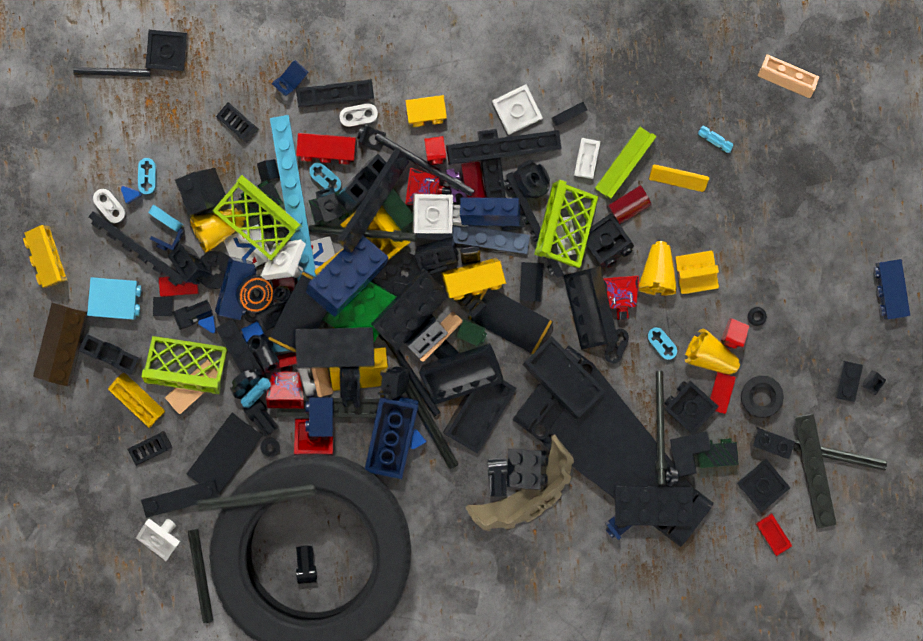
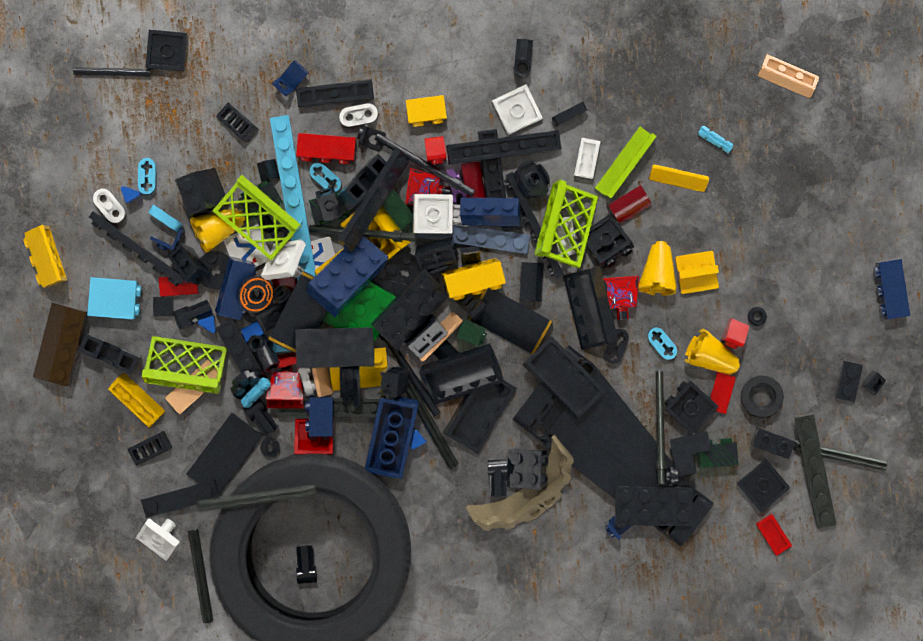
(523, 56): none -> black piece

